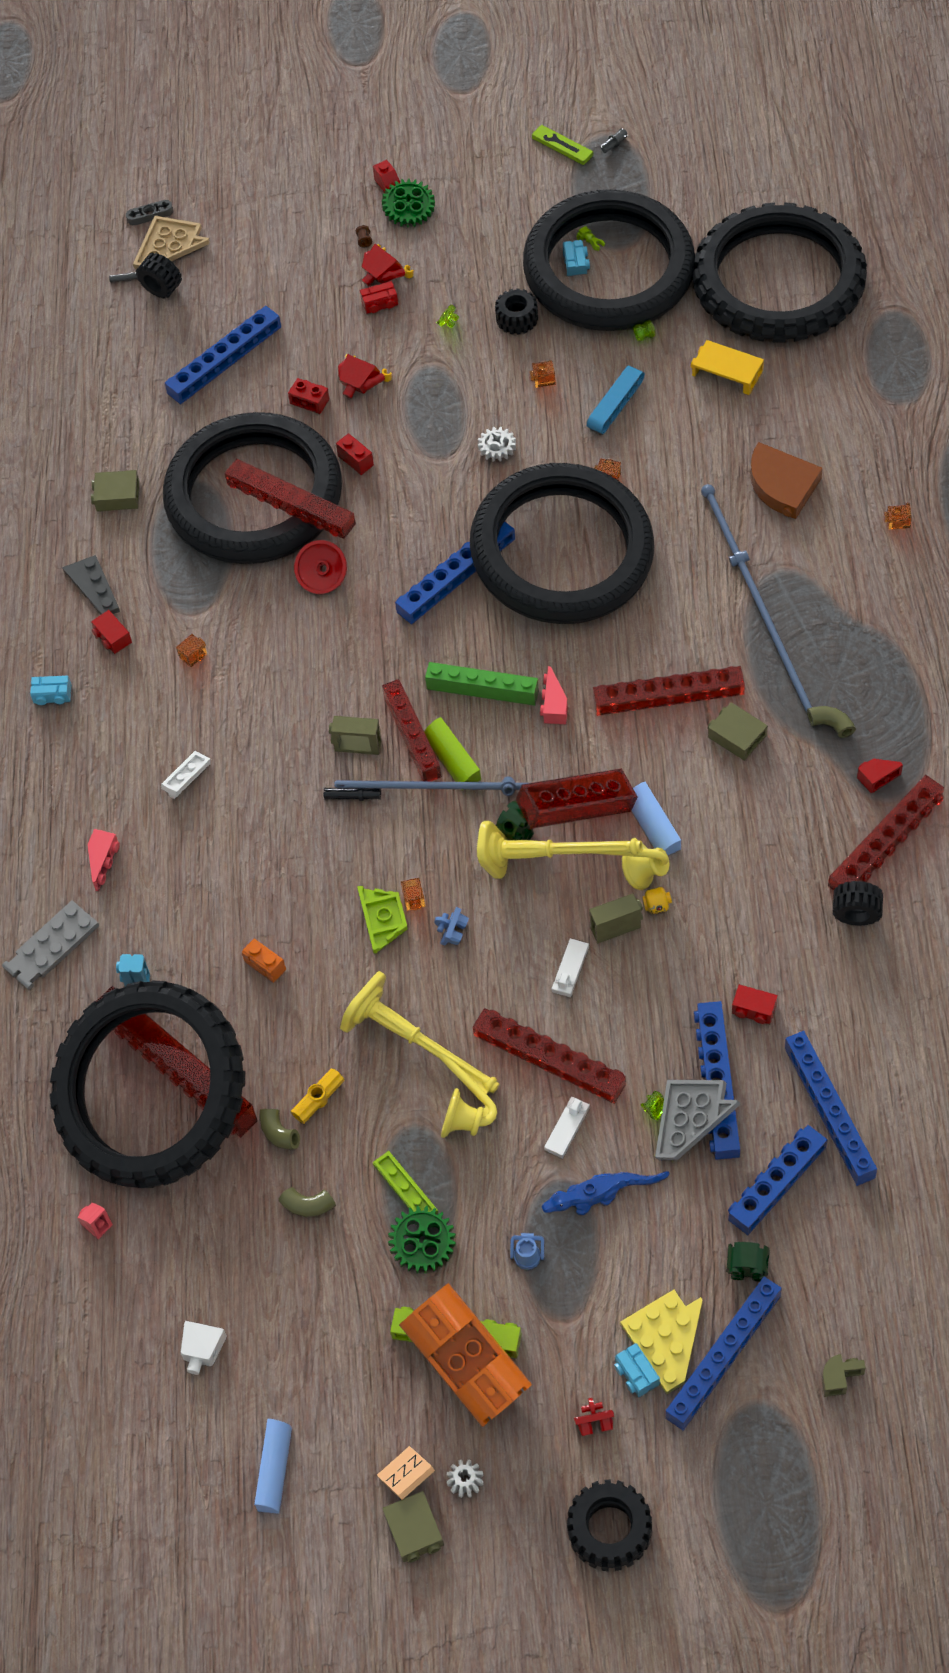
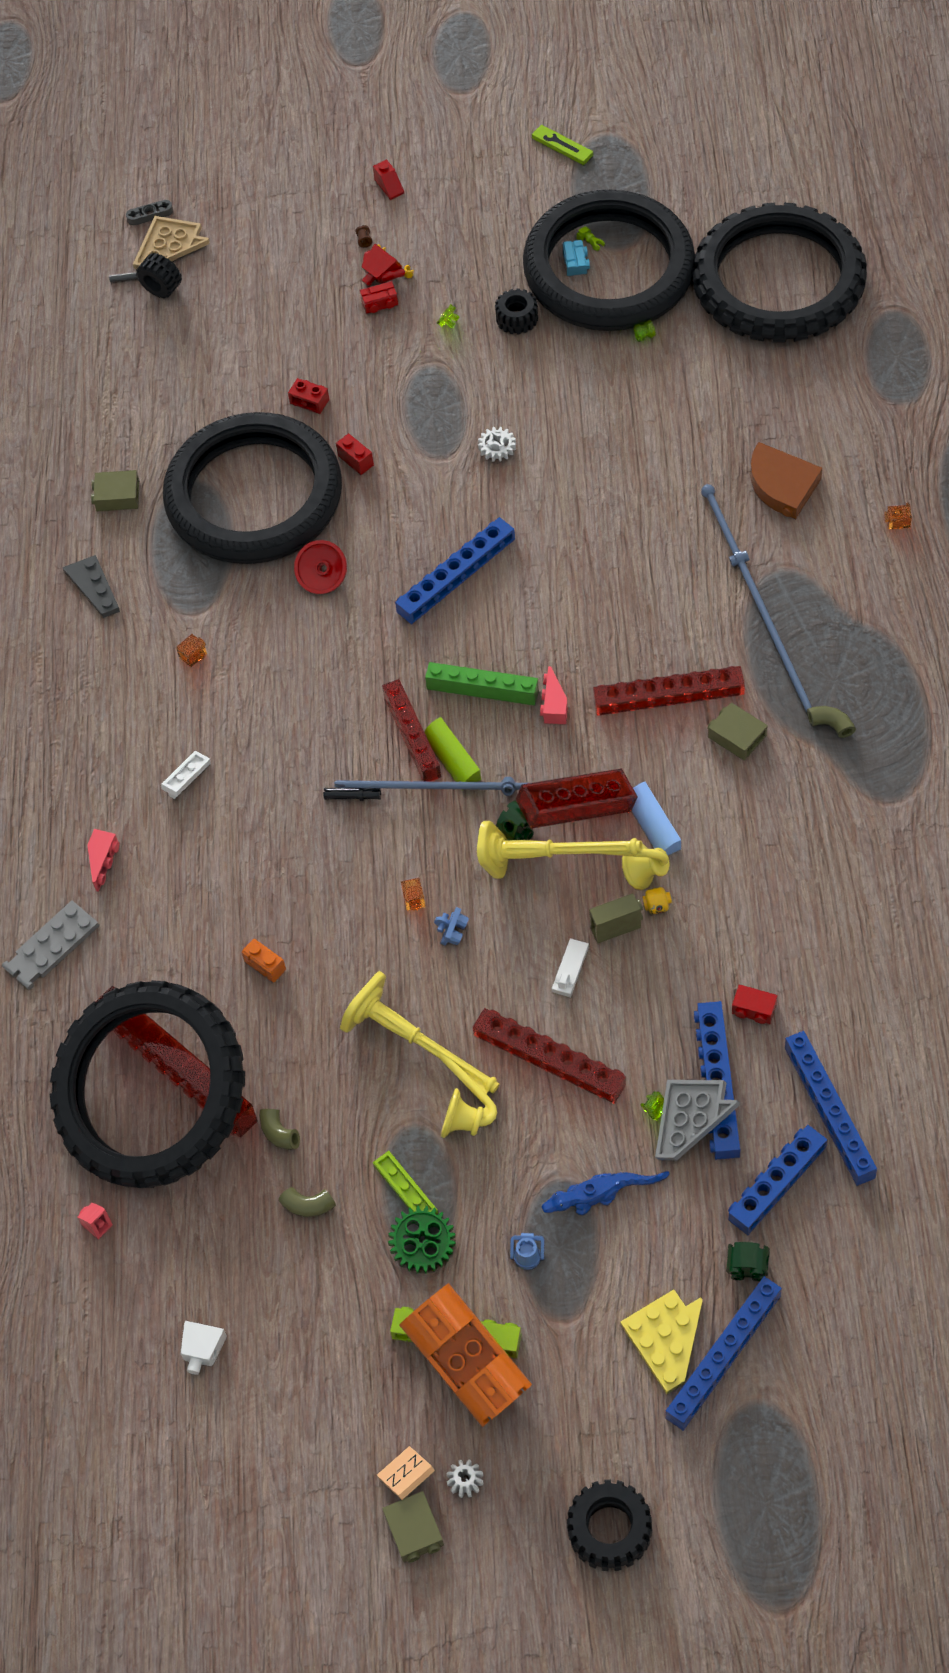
(50, 689): medium azure brick -> none
(111, 632): red brick -> none
(132, 969): medium azure brick -> none
(222, 354): blue brick -> none
(273, 1466): light blue brick -> none
(290, 498): clear red brick -> none
(309, 1104): yellow piece -> none
(355, 735): olive window -> none
(360, 375): red torso -> none
(382, 916): lime wing -> none
(413, 200): green gear -> none
(543, 374): clear orange brick -> none
(552, 605): black tyre -> none
(567, 1127): white hinge -> none
(604, 1418): red hips -> none
(609, 467): clear orange brick -> none
(614, 140): dark grey axle -> none
(615, 399): dark azure beam -> none
(637, 1370): medium azure brick -> none
(728, 364): yellow panel -> none
(835, 1372): olive brick -> none
(857, 903): black tyre -> none
(878, 773): red slope -> none
(925, 788): clear red brick -> none

